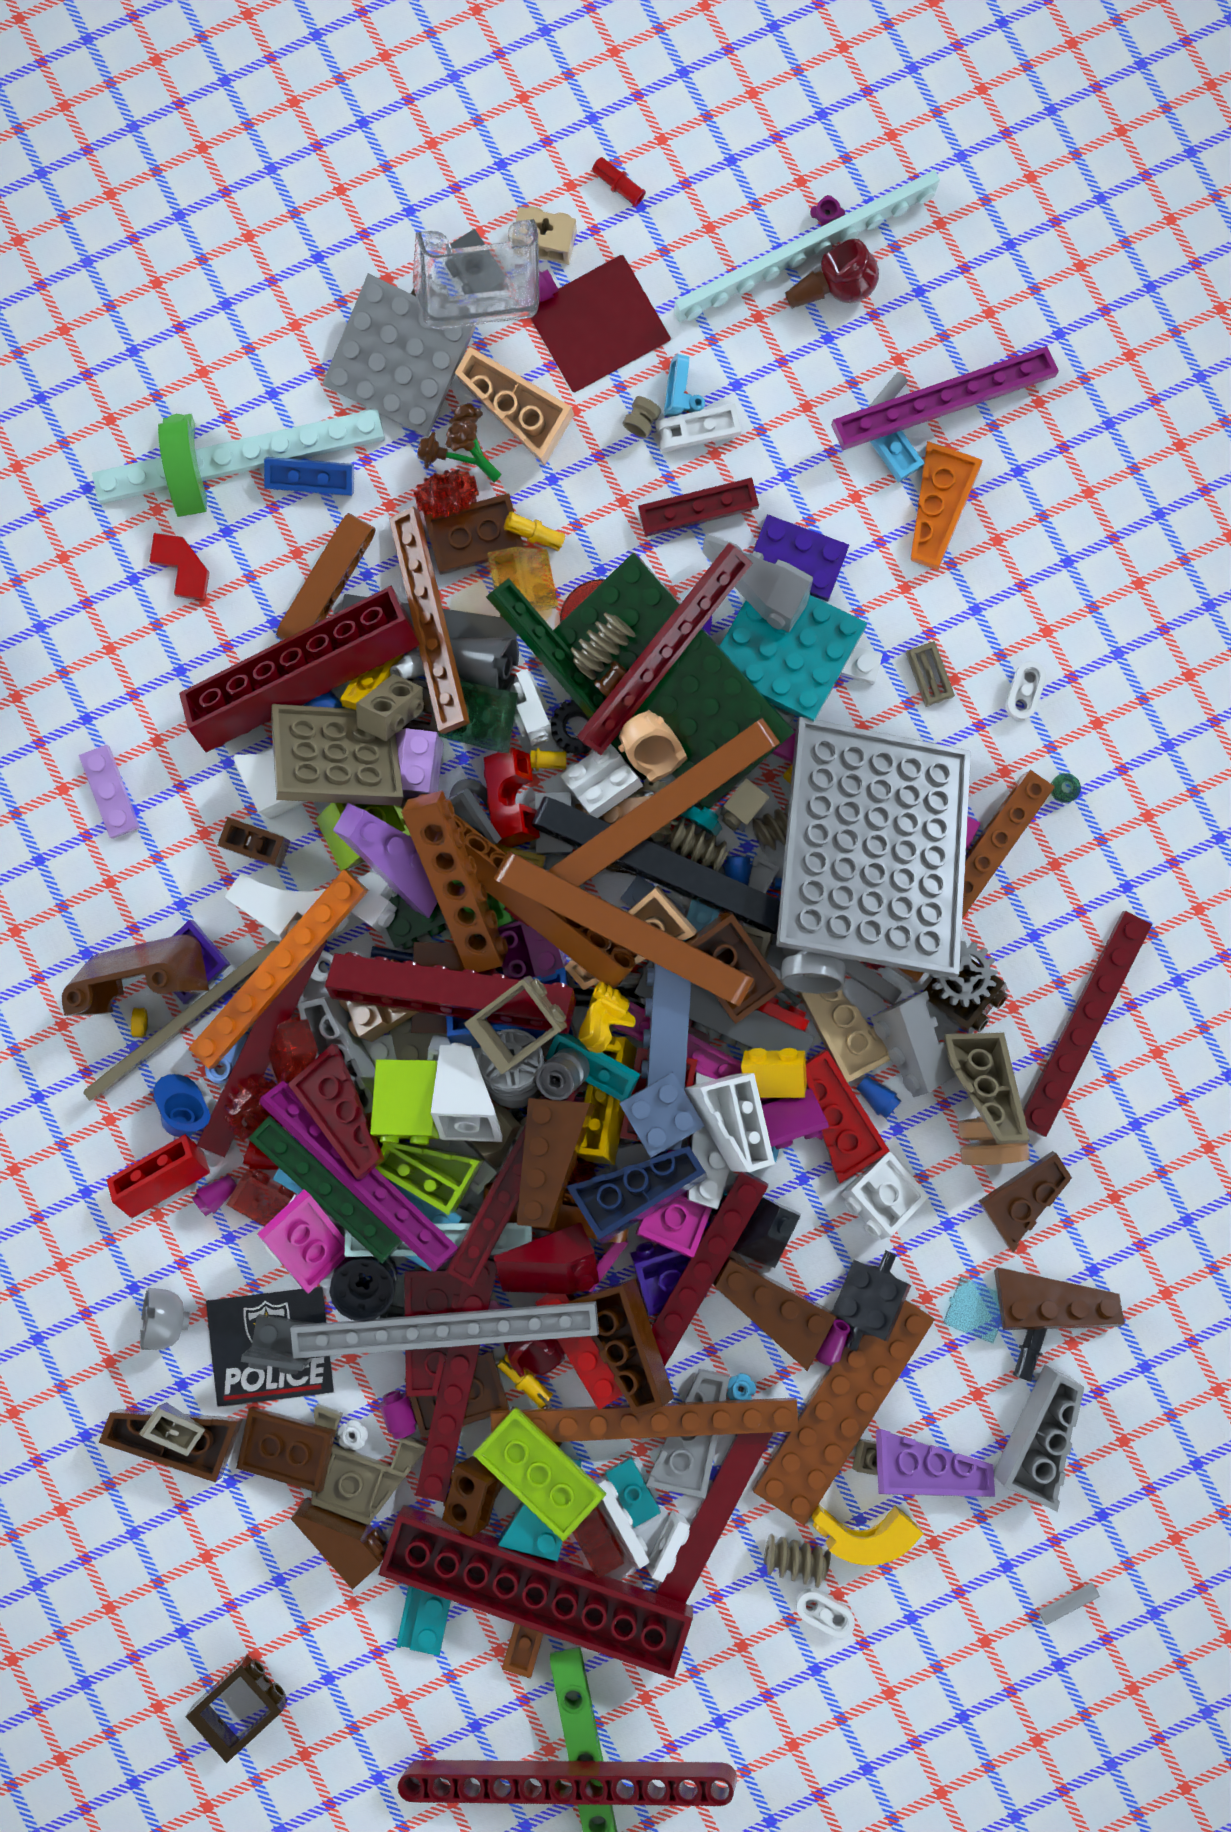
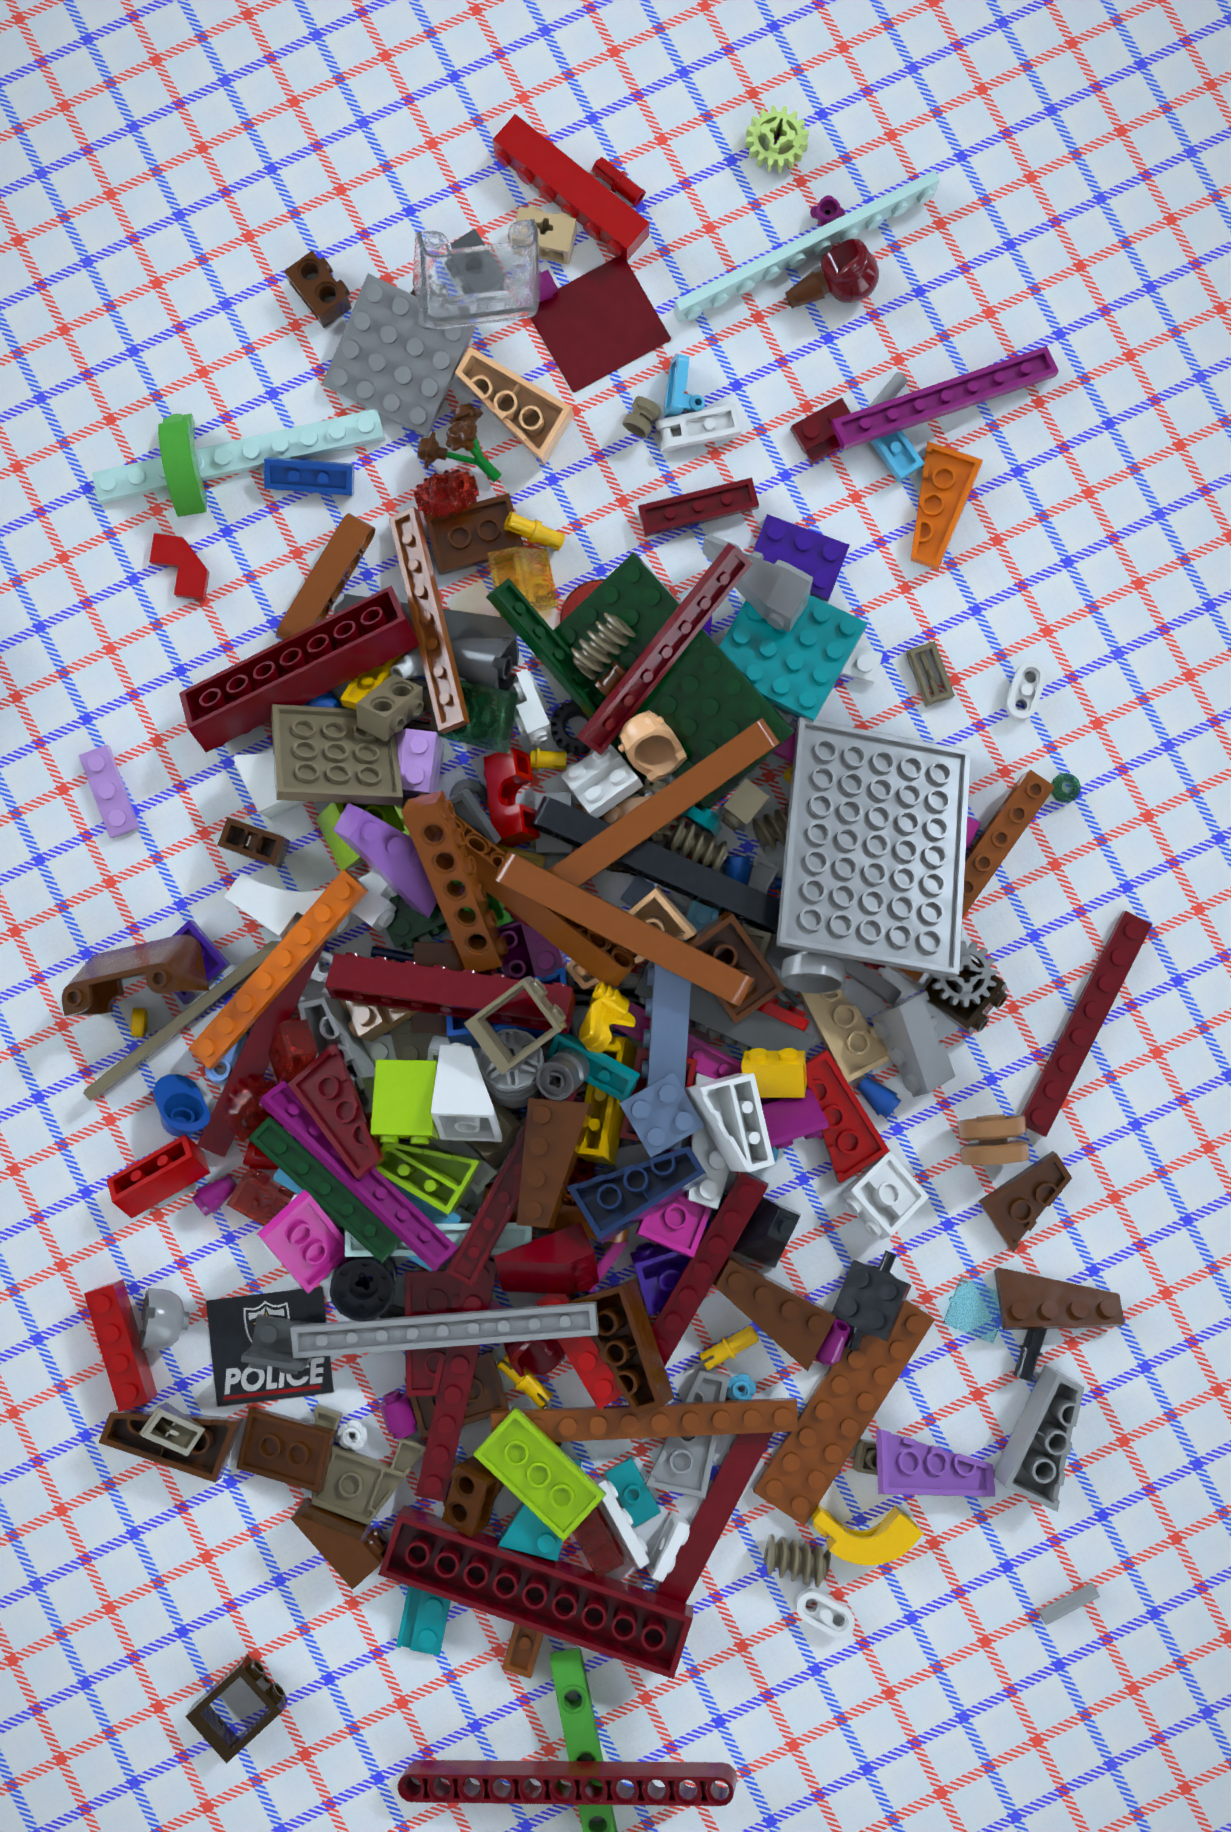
(120, 1345): none -> red brick
(314, 291): none -> reddish brown brick
(570, 188): none -> red brick
(729, 1347): none -> yellow axle
(790, 143): none -> yellowish green gear
(816, 433): none -> dark red plate
(989, 1080): dark tan wedge -> none

